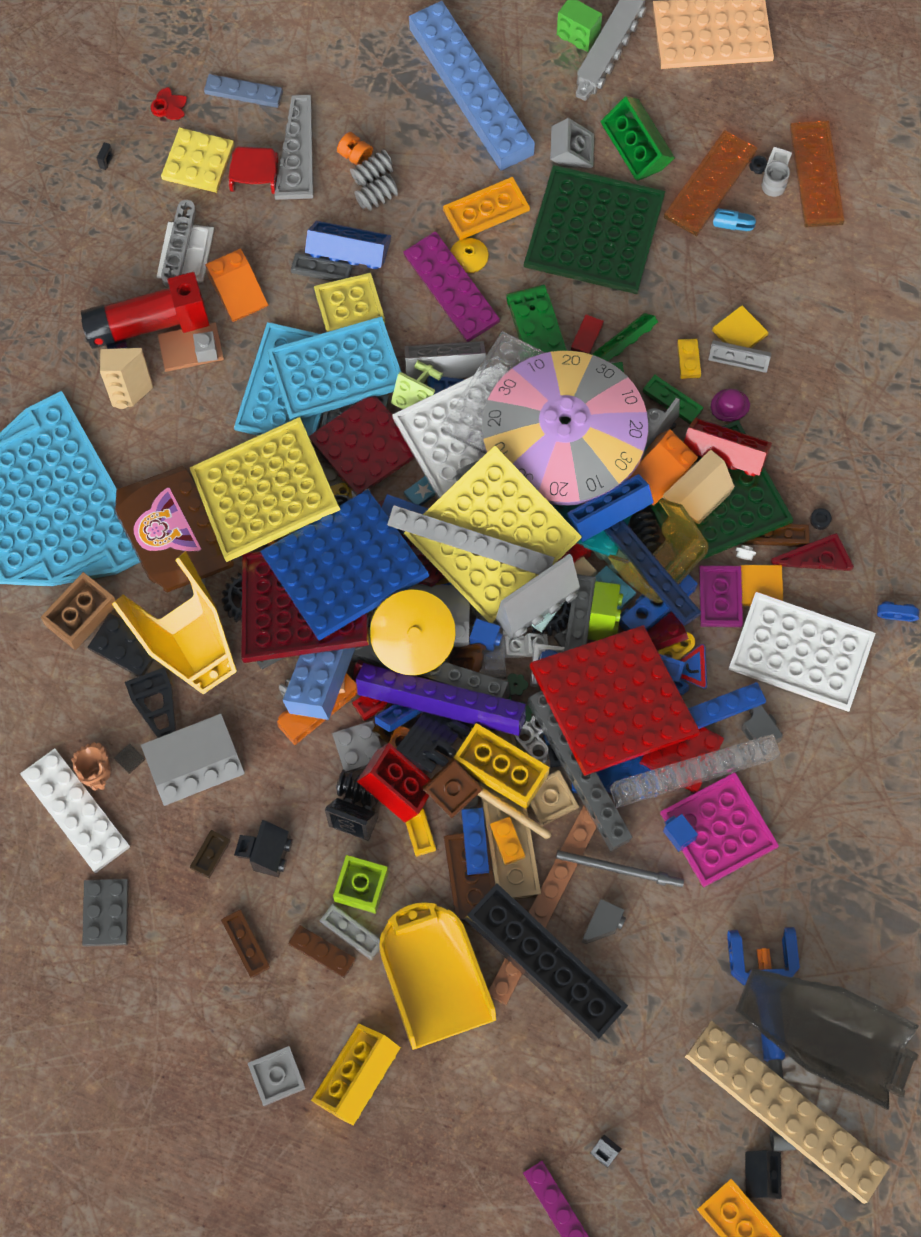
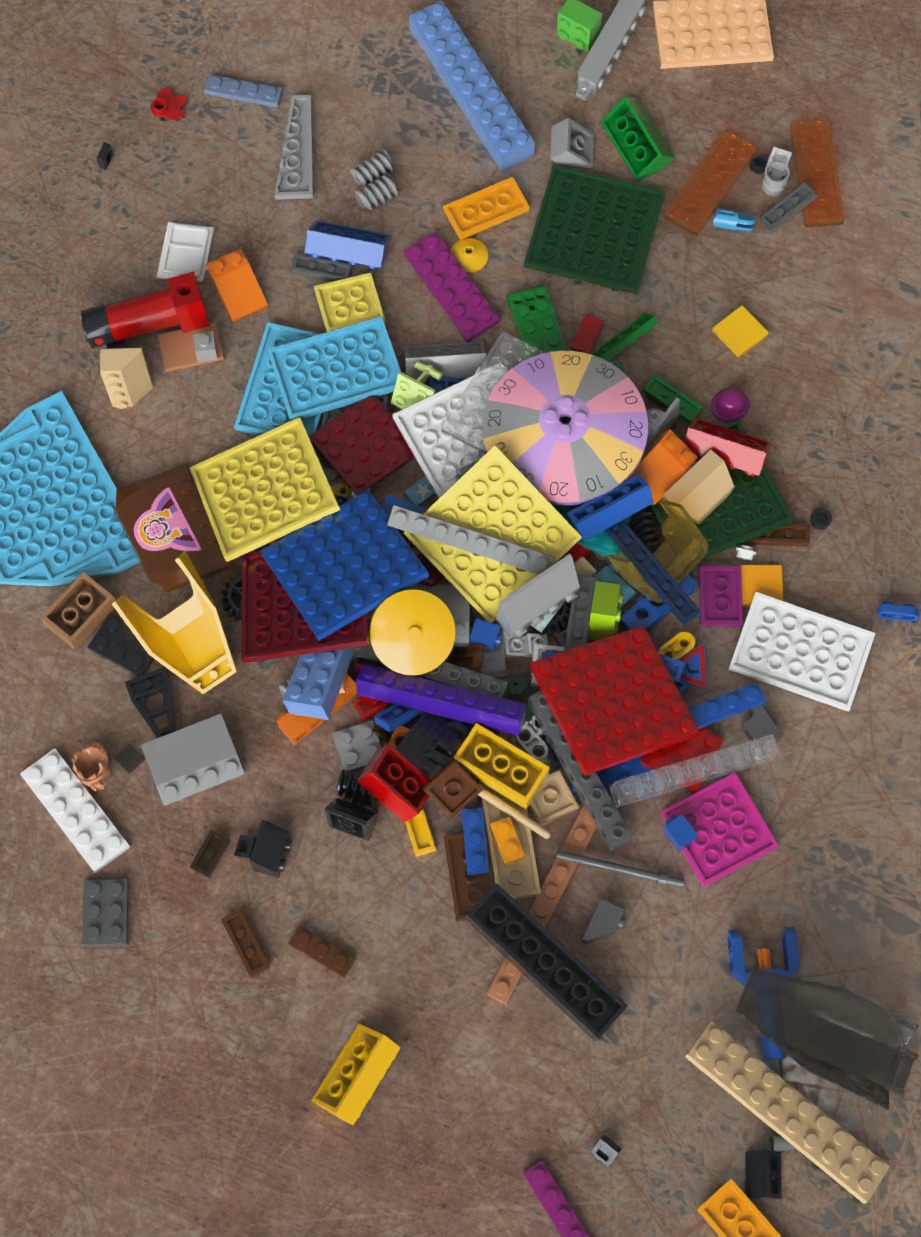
(177, 234): light grey beam -> none
(197, 160): light yellow plate -> none
(253, 166): red piece -> none
(276, 1076): light grey plate -> none
(351, 931): light grey tile -> none
(354, 149): orange wheel -> none
(360, 884): lime brick -> none
(434, 974): yellow windscreen -> none
(667, 632): dark red wing -> none
(689, 358): yellow plate -> none
(739, 356): light grey tile -> none
(788, 207): none -> dark grey tile
(821, 554): dark red wing -> none

